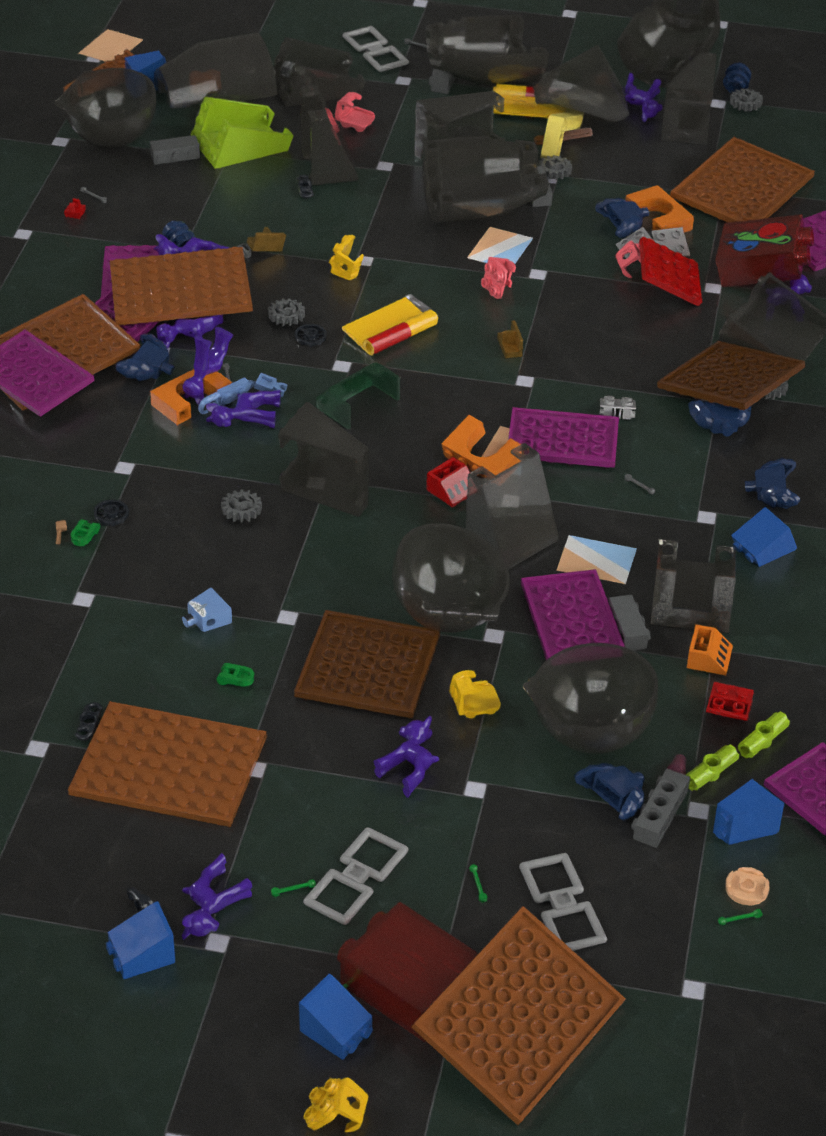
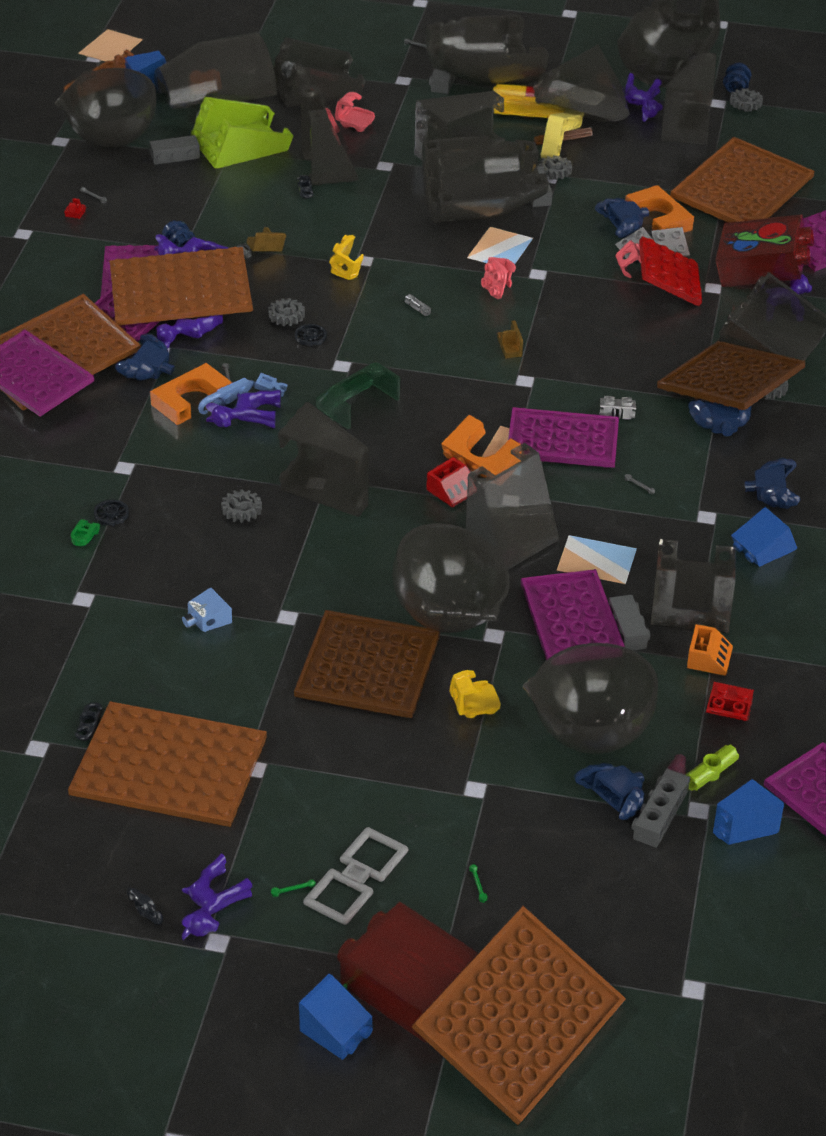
(60, 527): medium nougat hand -> none
(142, 942): blue slope -> none
(206, 362): dark purple animal -> none
(235, 675): green plate -> none
(332, 1100): yellow piece -> none
(375, 48): light grey bar -> none
(389, 326): yellow door -> none
(415, 733): dark purple animal -> none
(563, 899): light grey bar -> none
(747, 886): light nougat tile -> none
(756, 913): green hinge -> none
(763, 734): lime piece -> none

